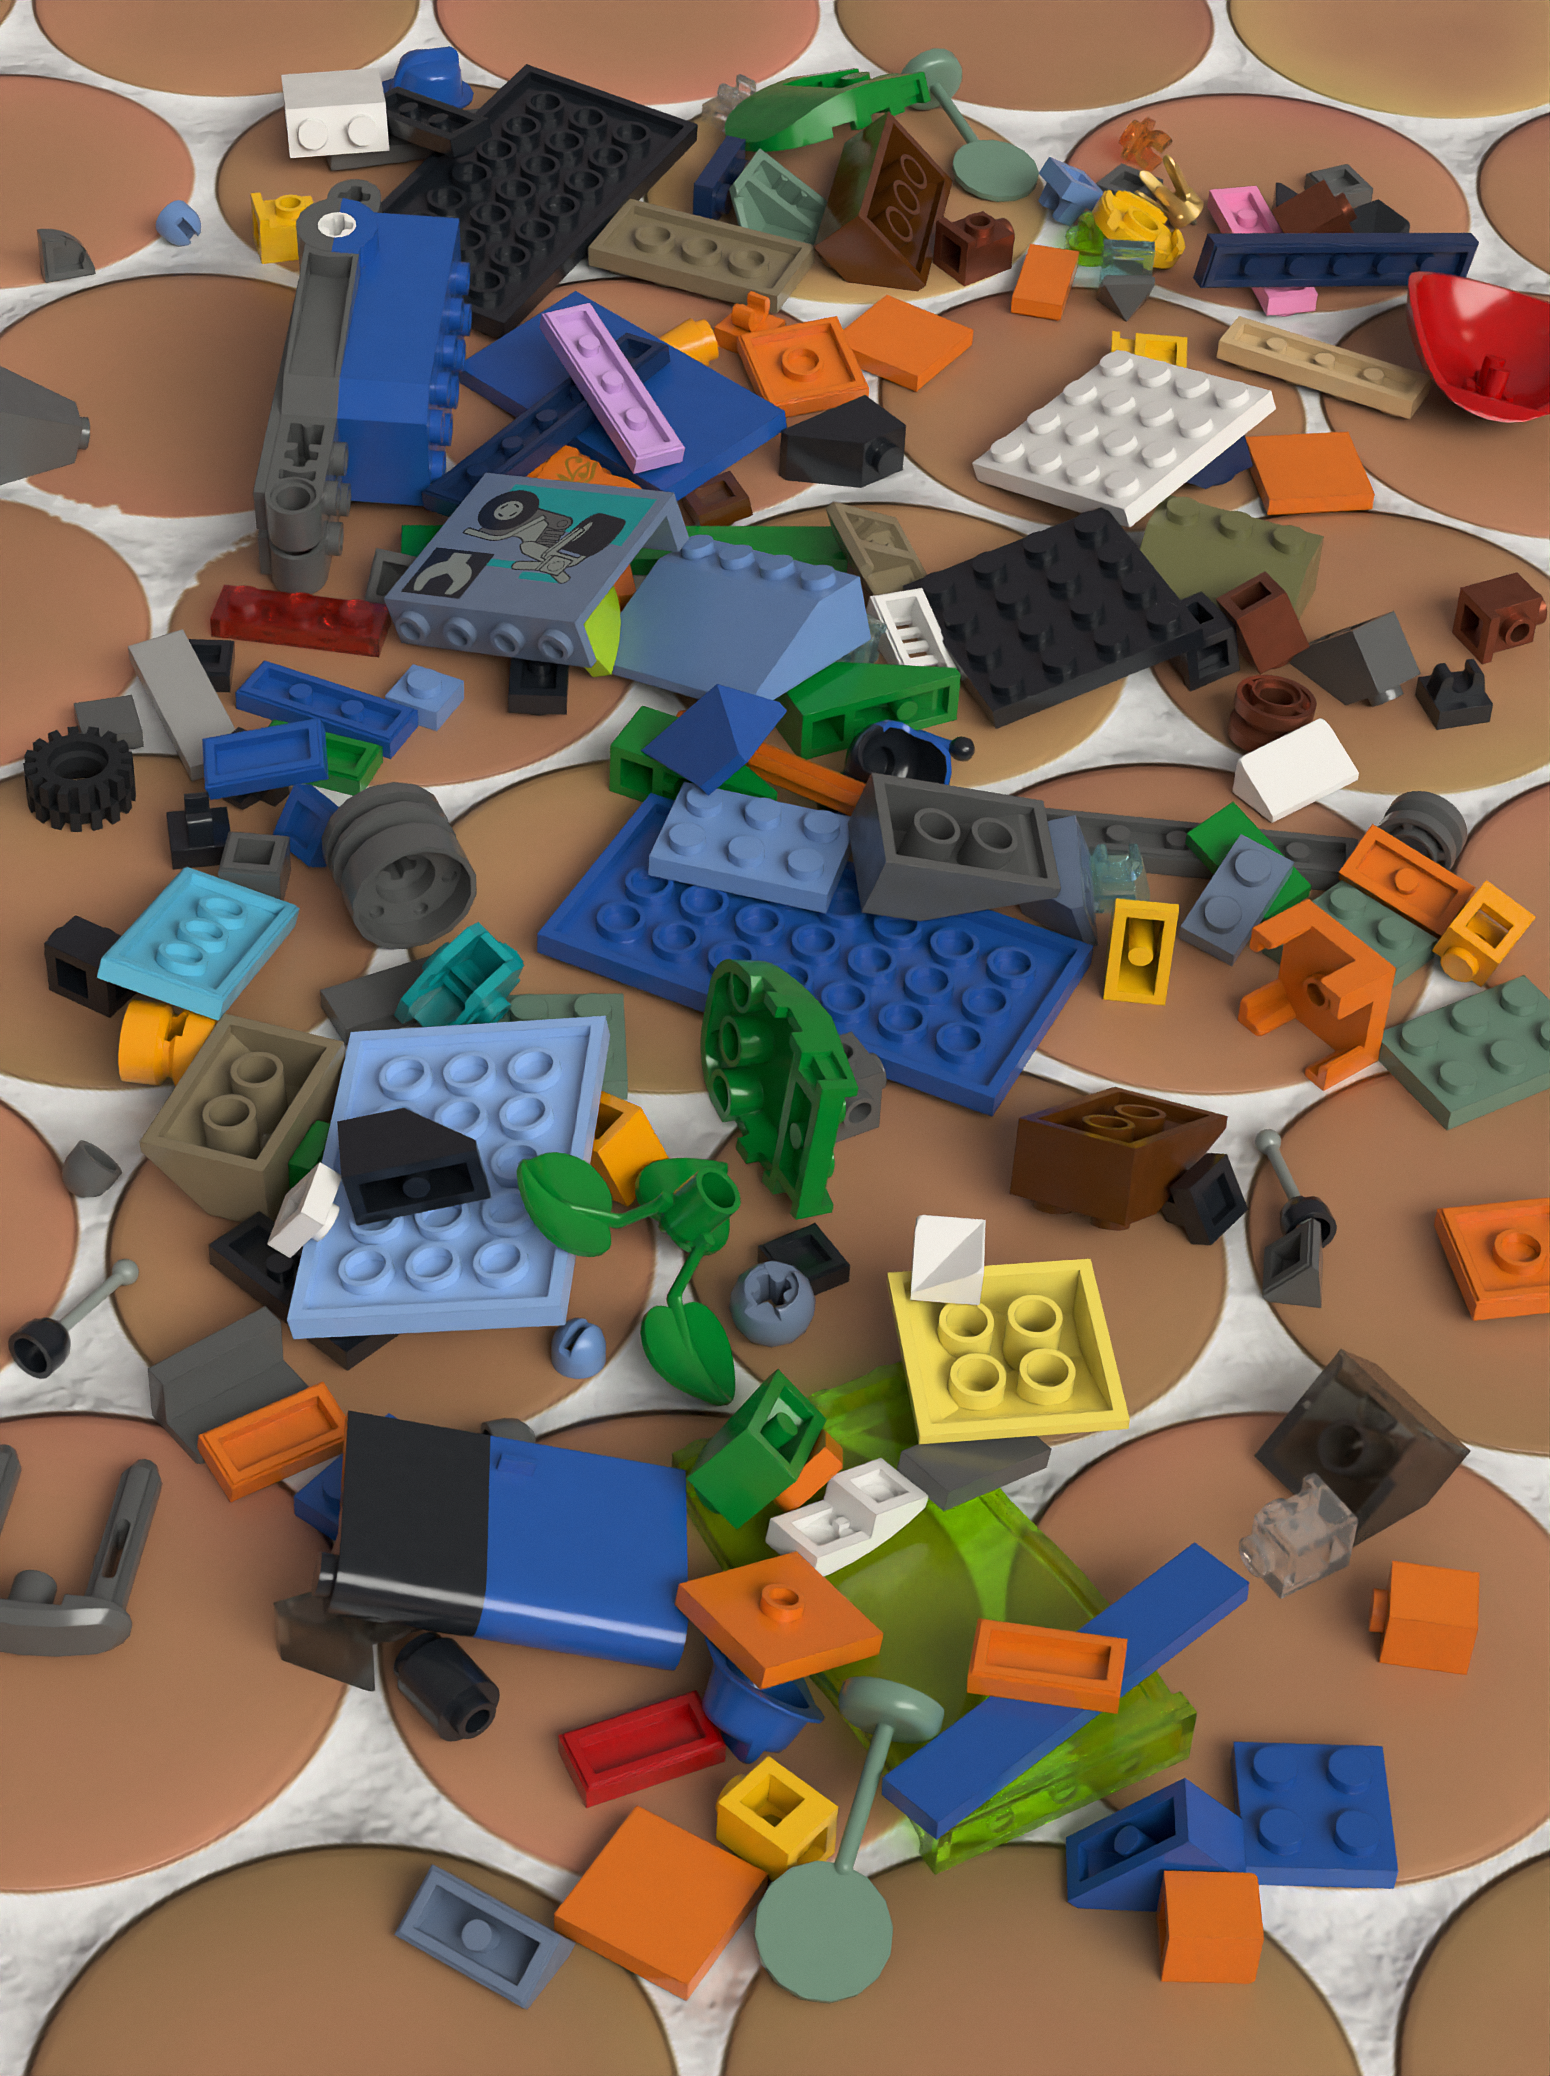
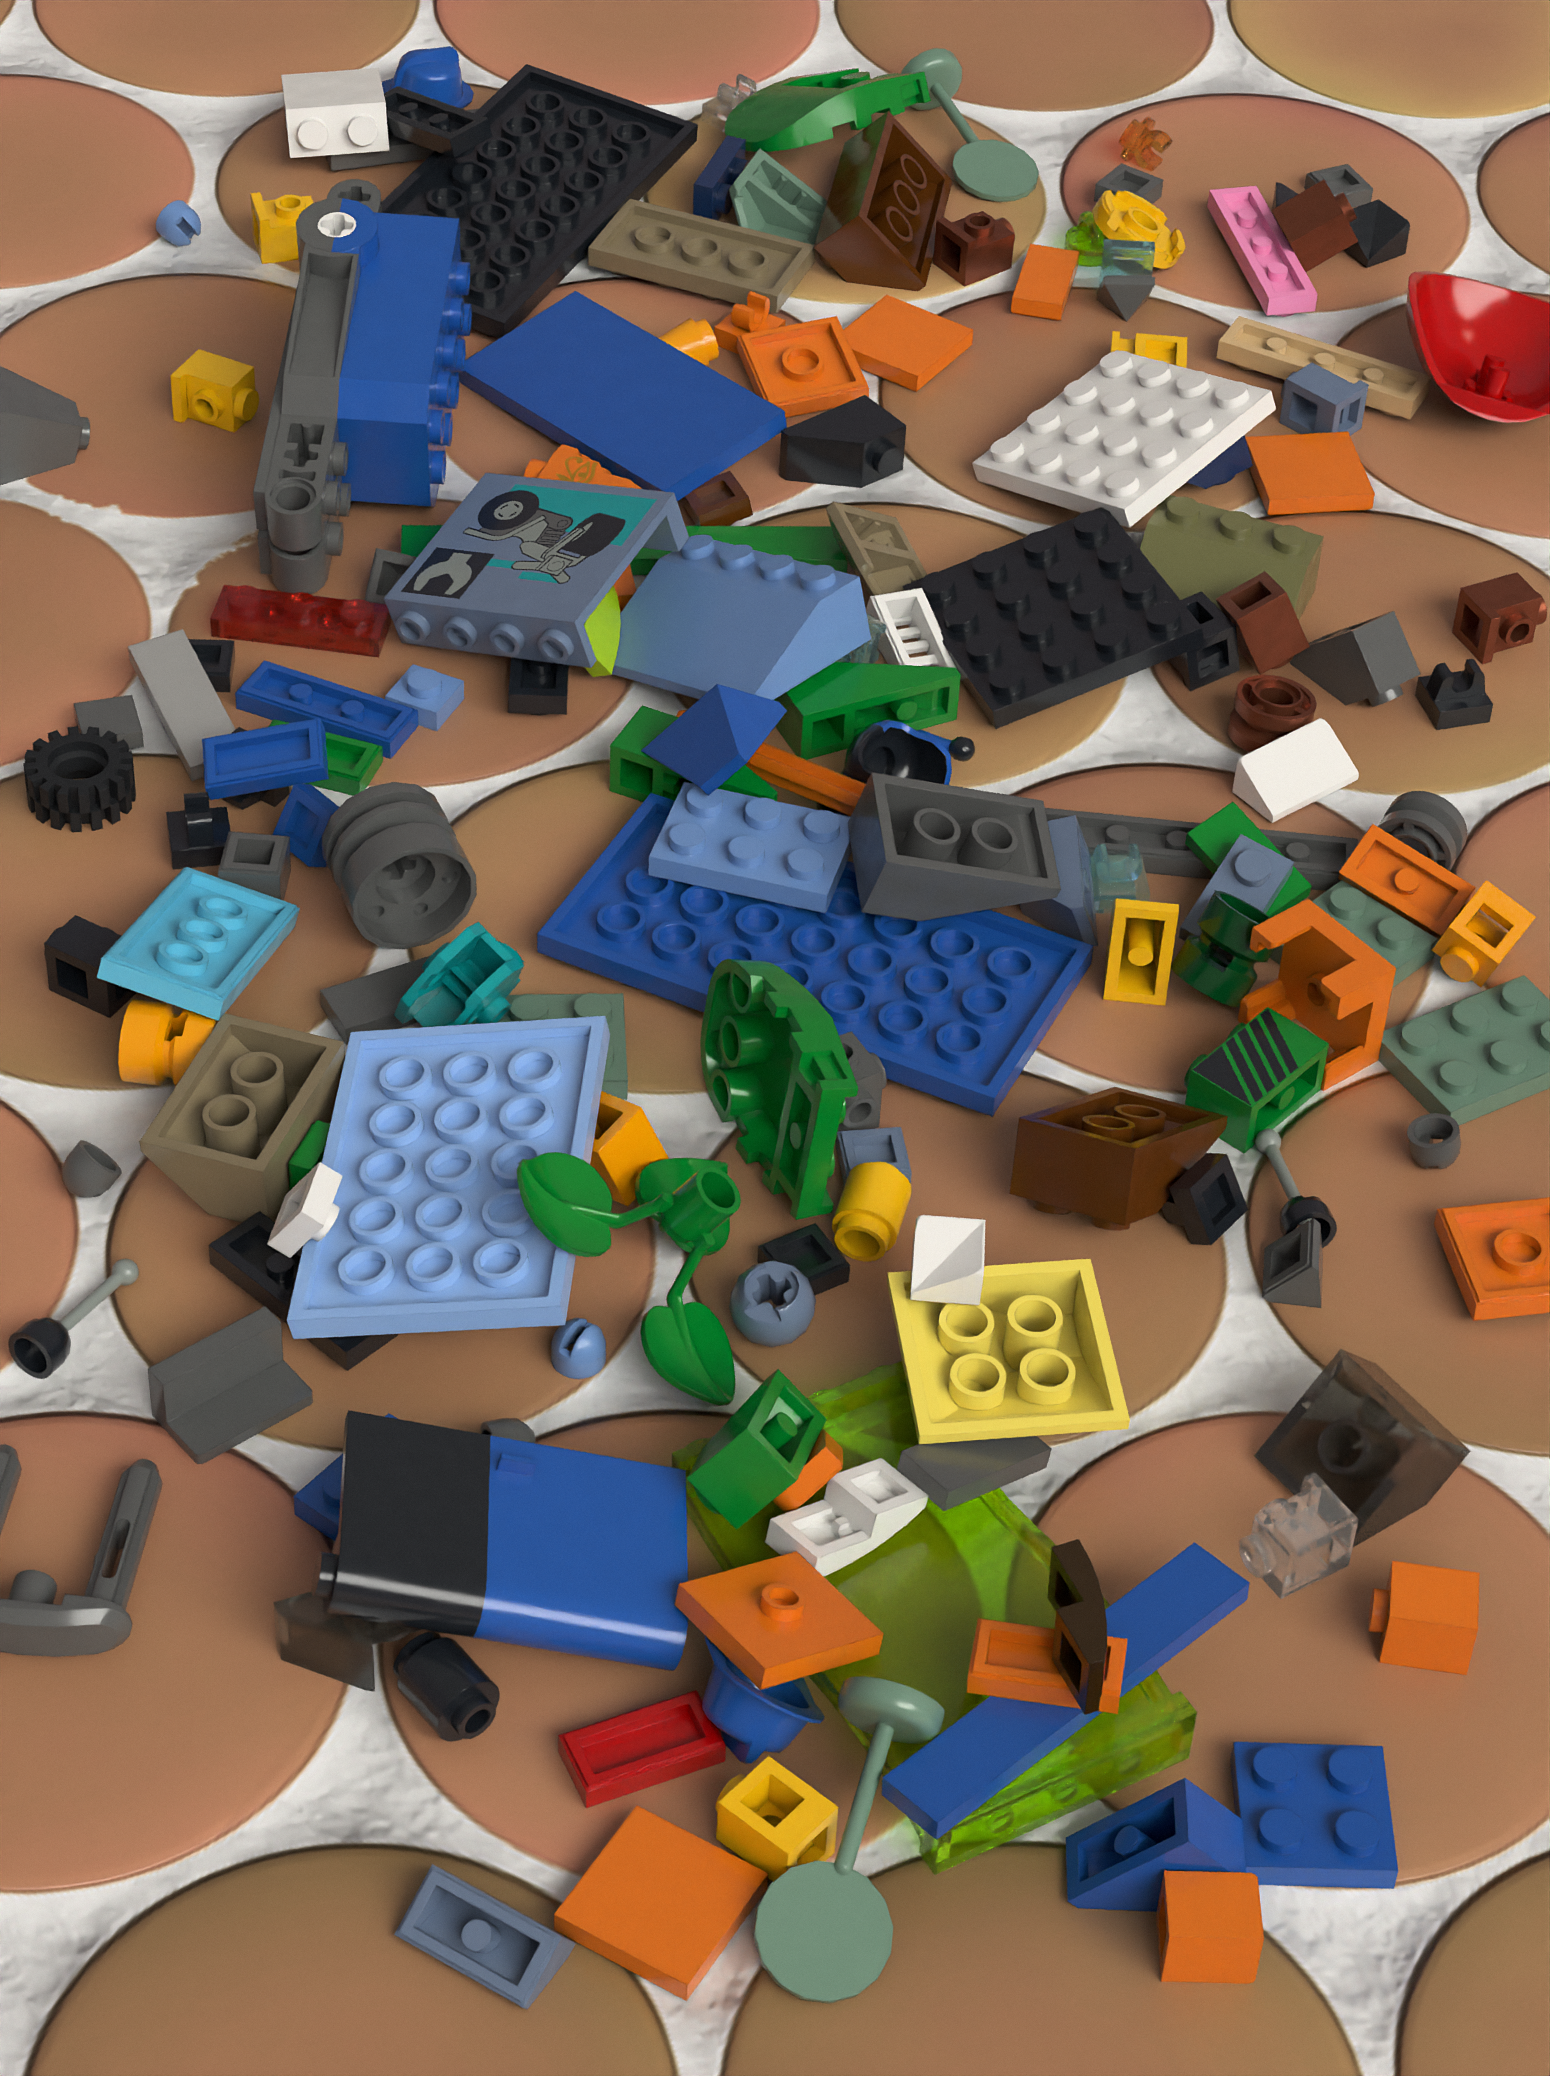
(62, 256): dark grey tile -> none
(214, 391): none -> yellow brick
(274, 1441): orange tile -> none
(407, 1166): black slope -> none
(537, 431): dark blue tile -> none
(612, 388): lavender tile -> none
(871, 1210): none -> yellow brick
(872, 1146): none -> sand blue tile
(1067, 191): medium blue tile -> none
(1079, 1623): none -> dark brown slope
(1178, 206): pearl gold piece -> none
(1227, 925): none -> dark green wheel
(1257, 1076): none -> green brick
(1322, 402): none -> sand blue brick
(1329, 258): dark blue tile -> none
(1421, 1136): none -> dark grey hinge

